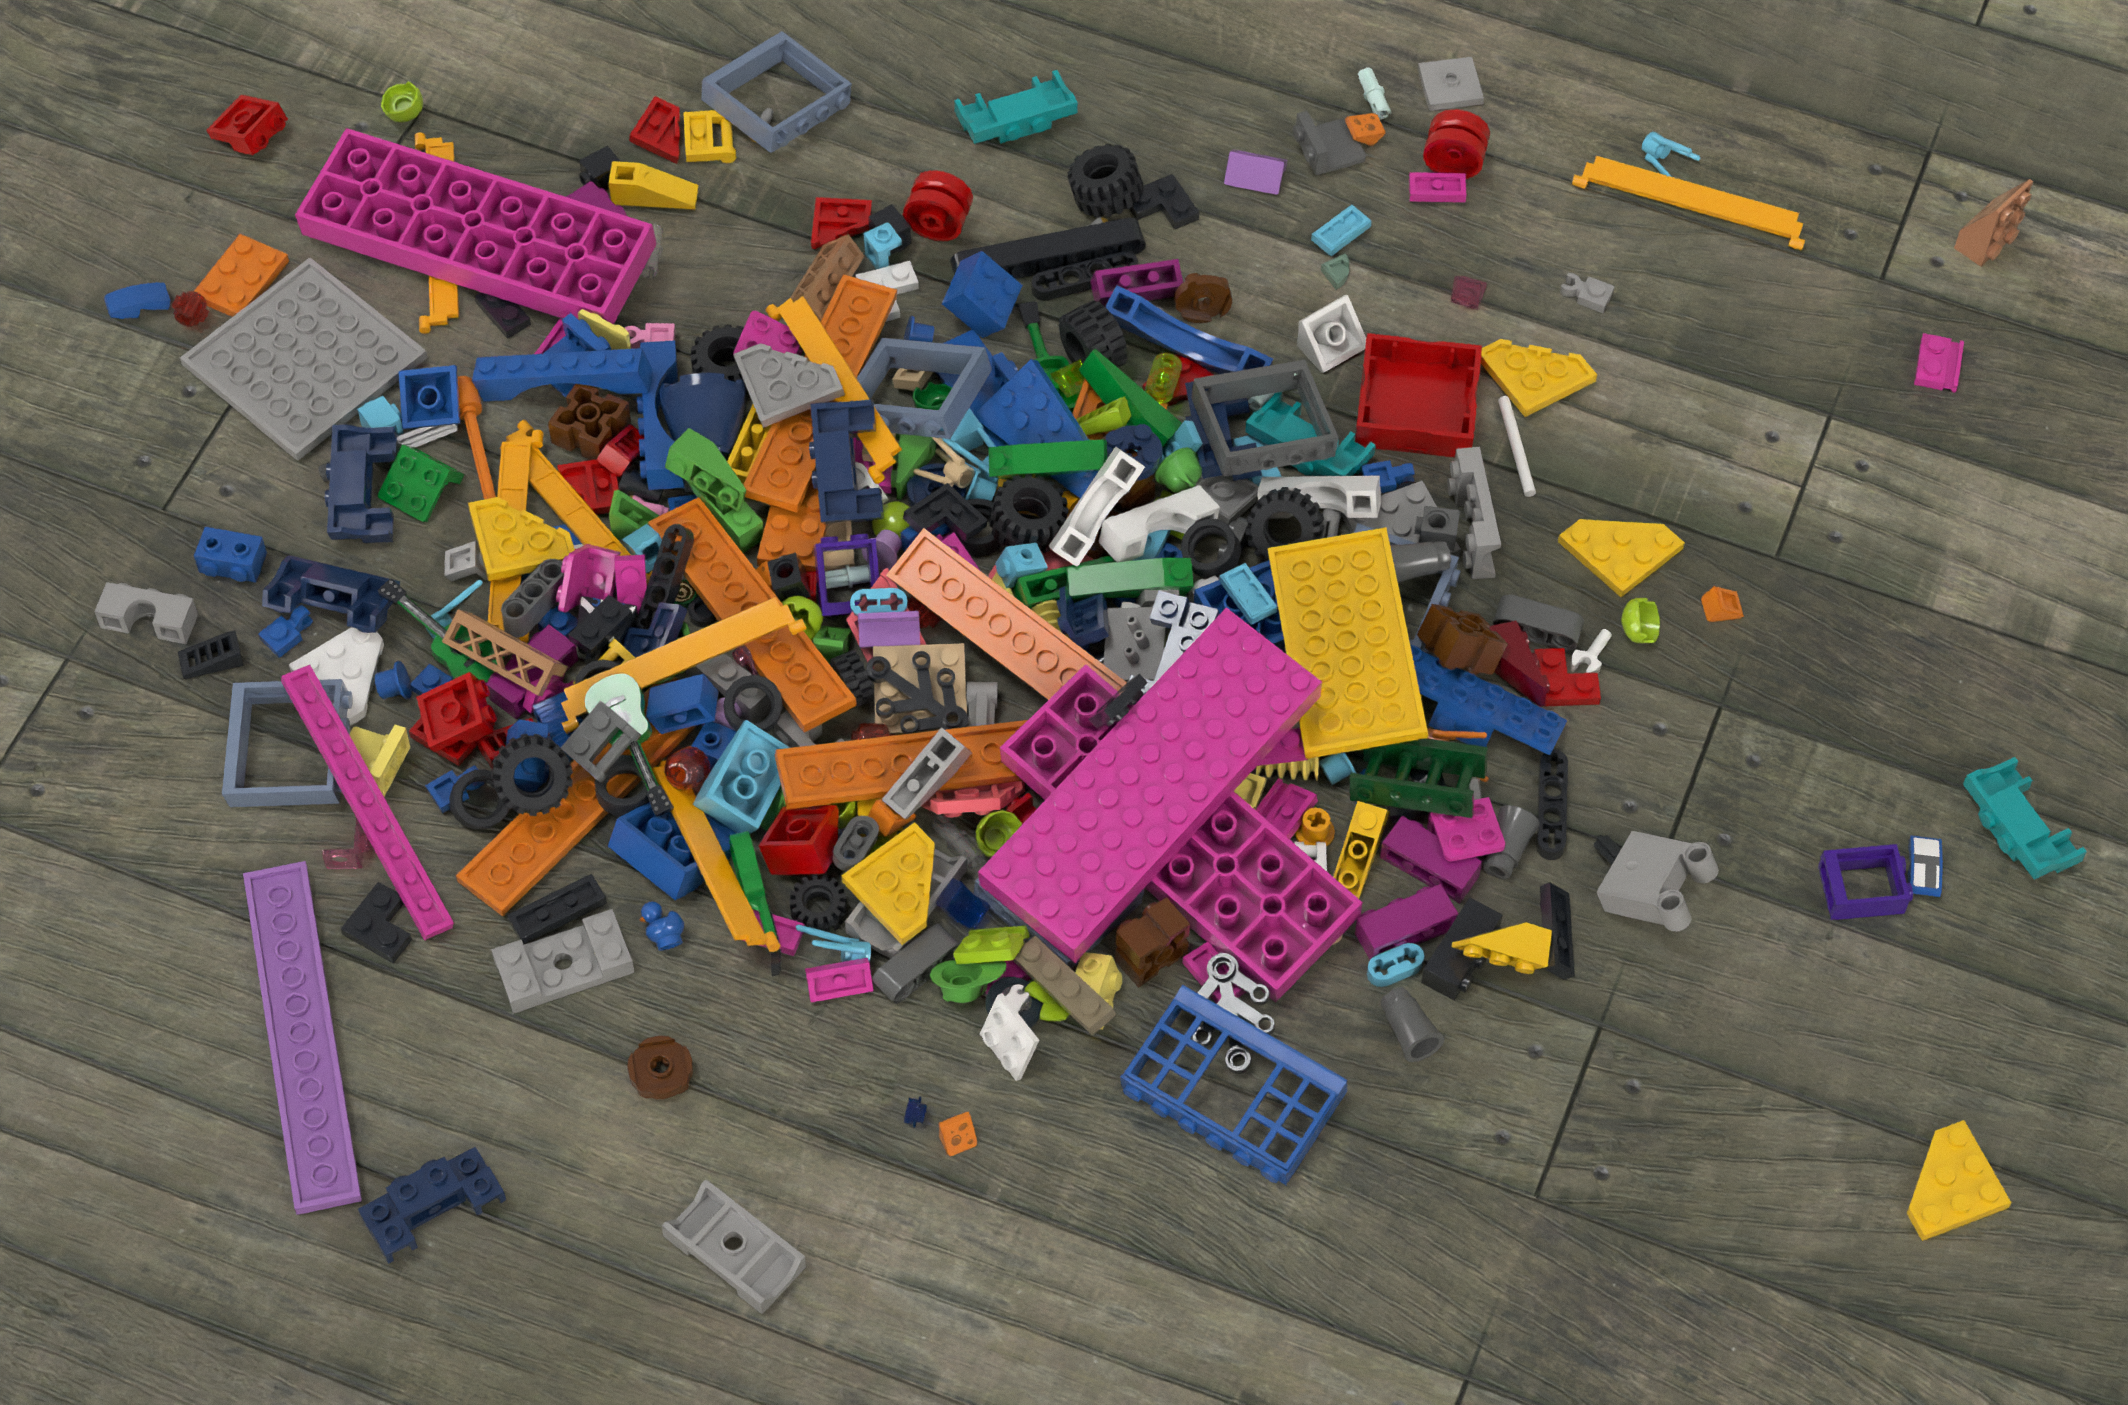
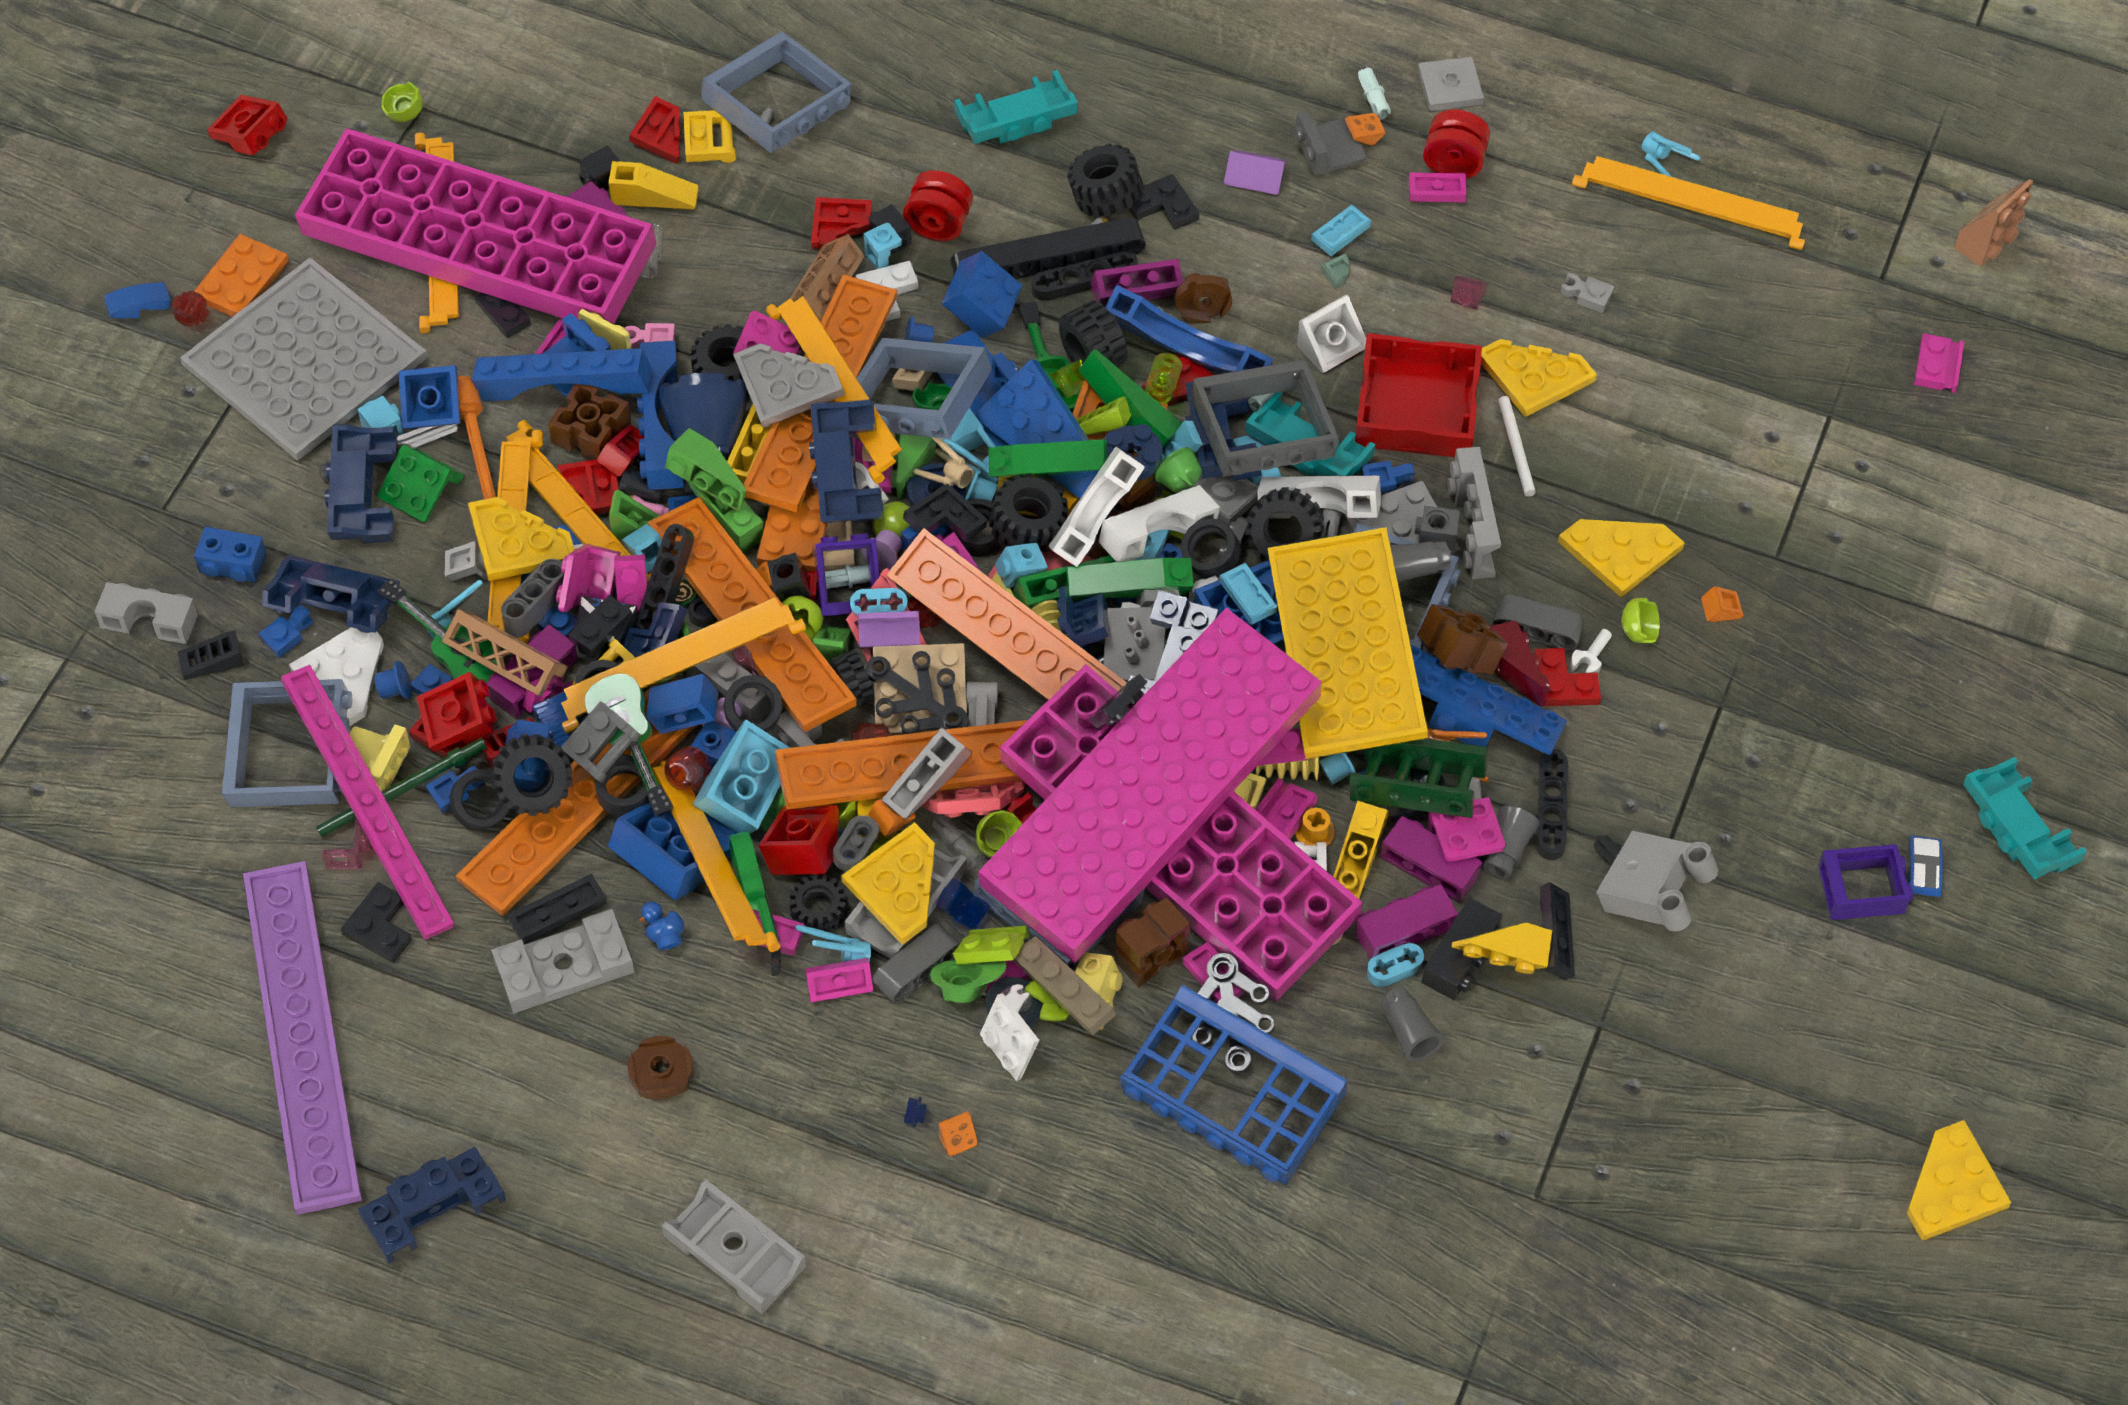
(456, 757): none -> dark green bar

